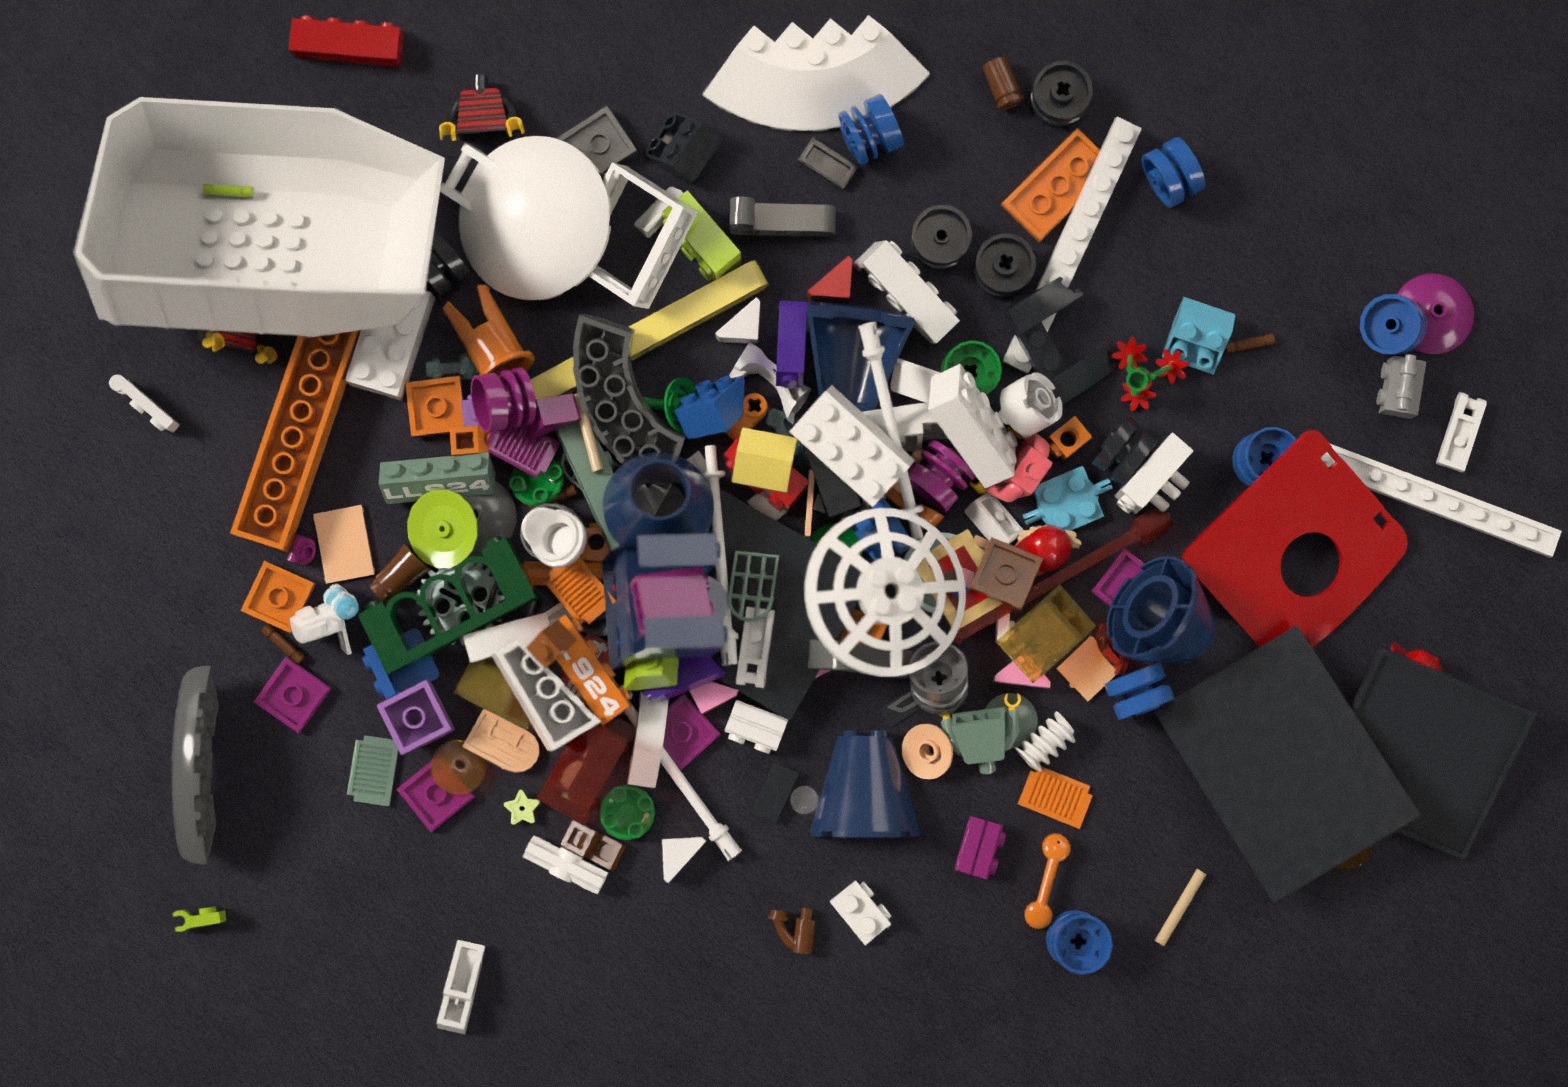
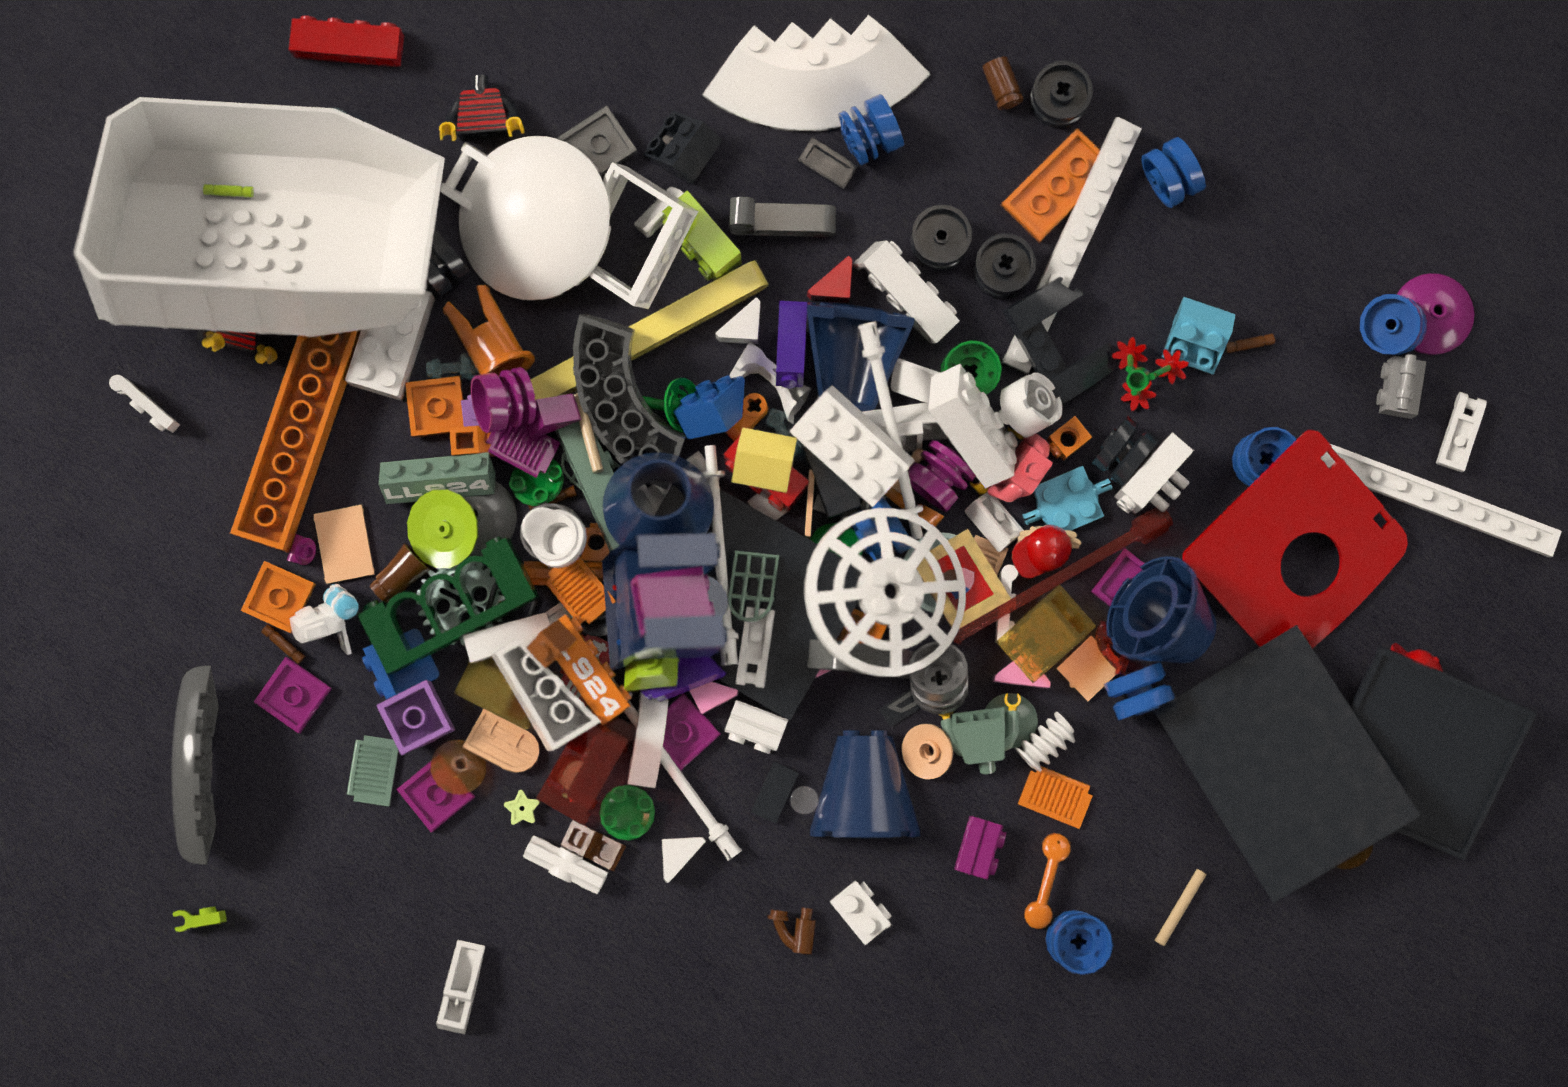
(1006, 573): reddish brown plate -> none

